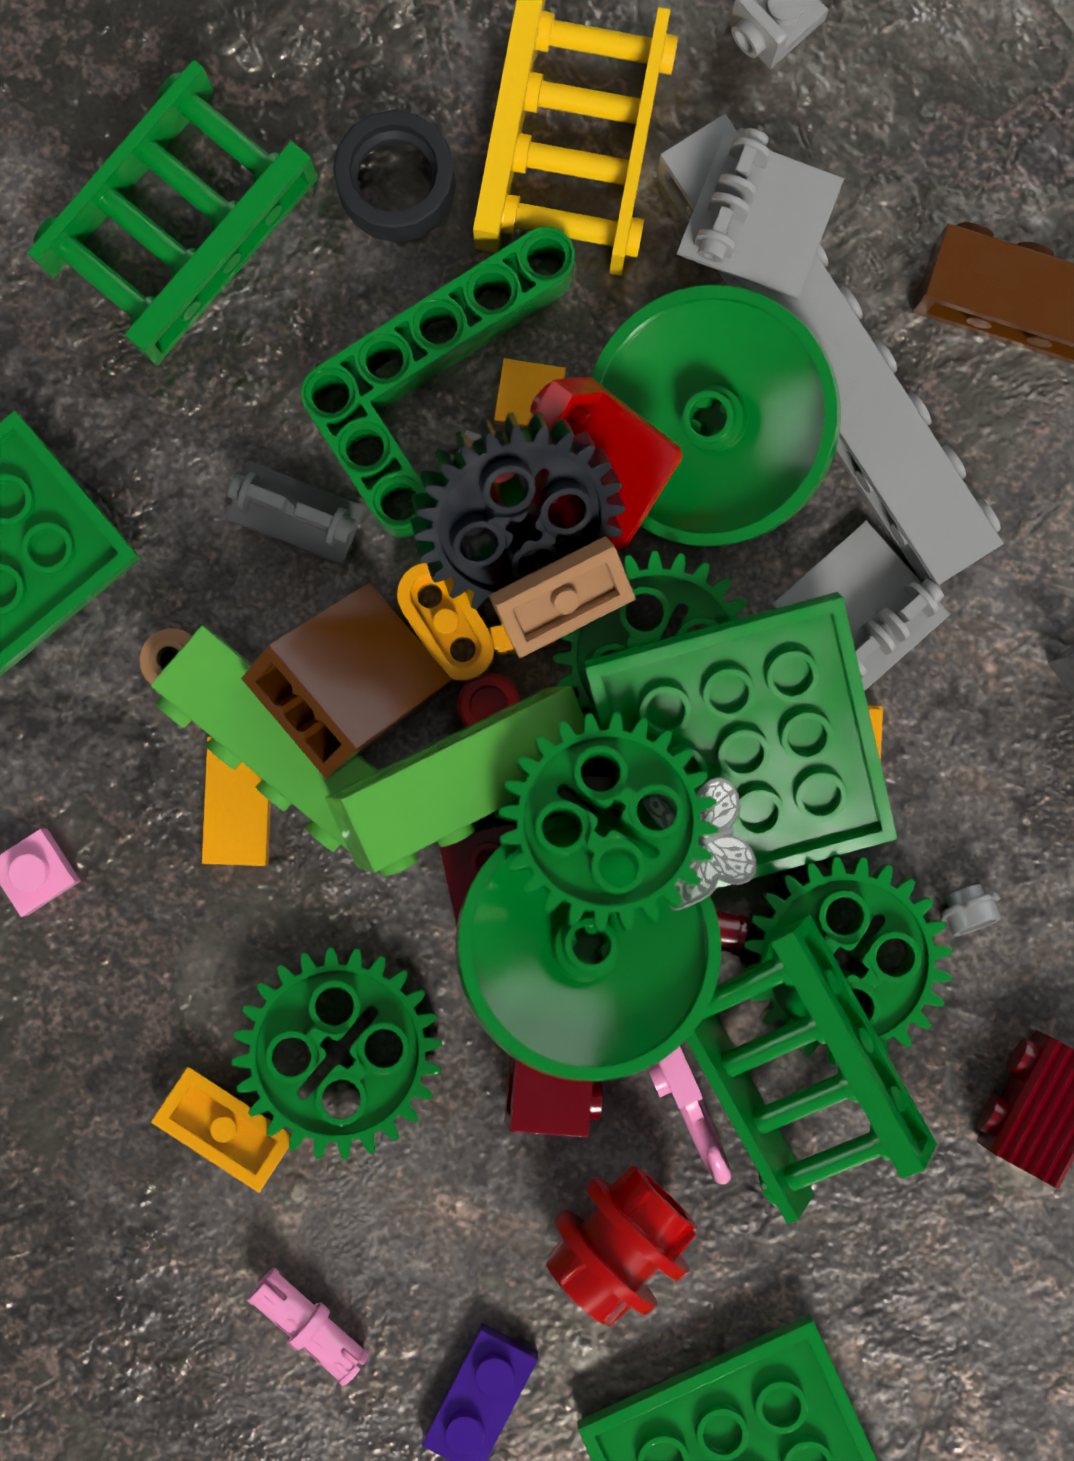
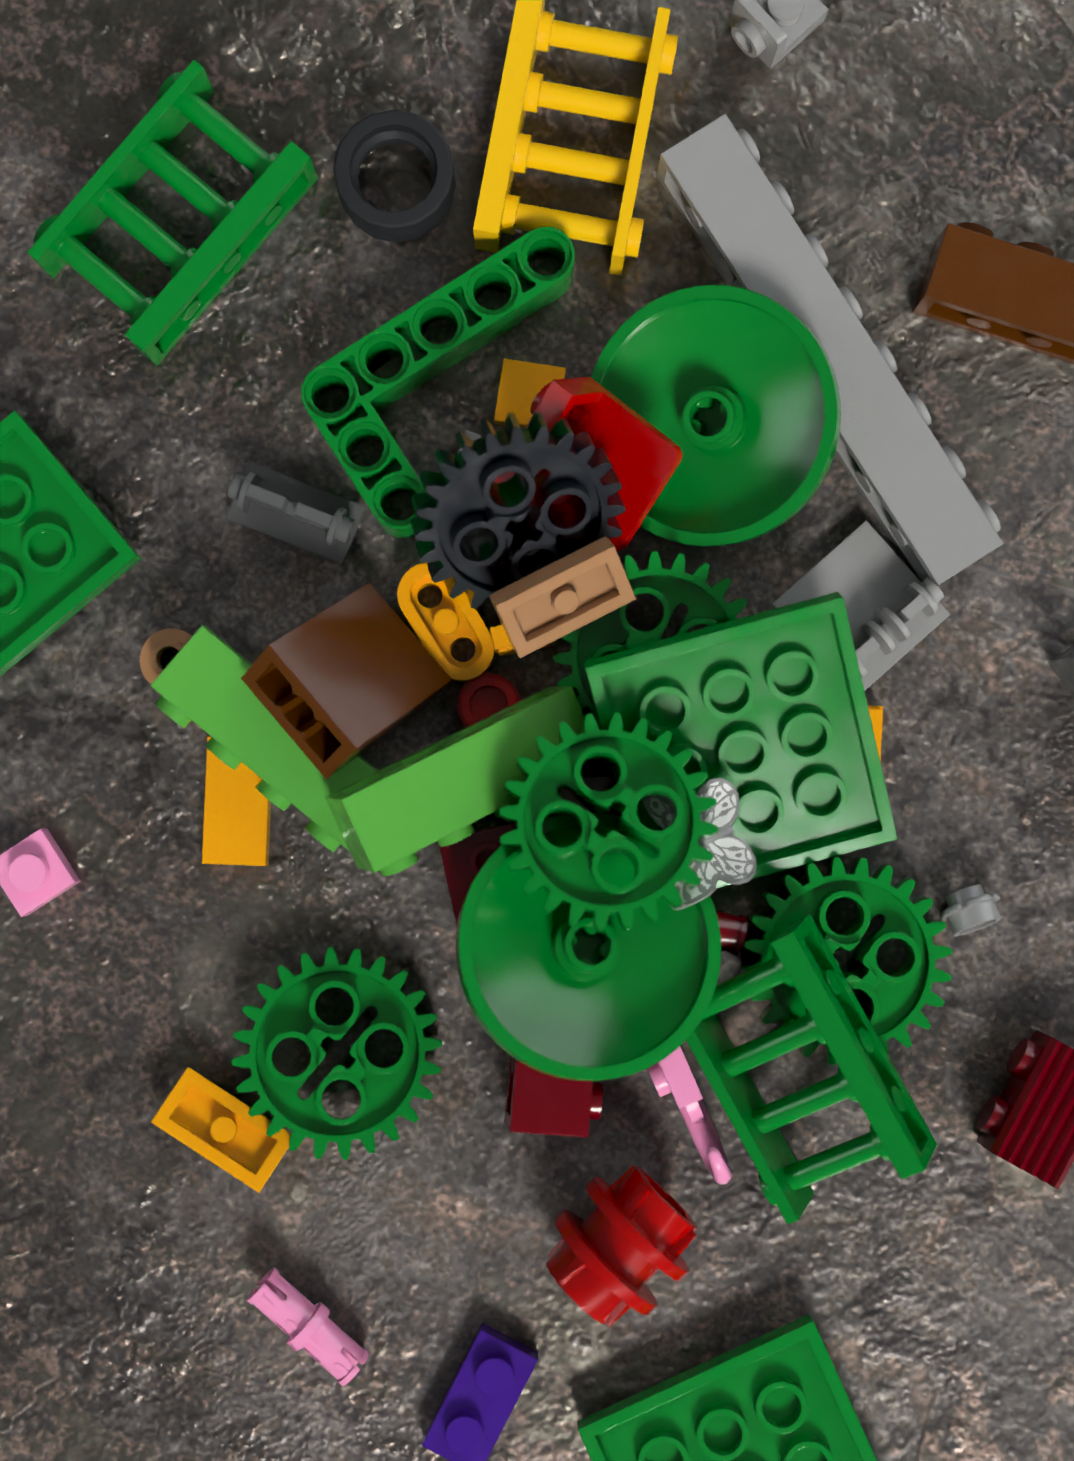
(760, 214): light grey hinge -> none

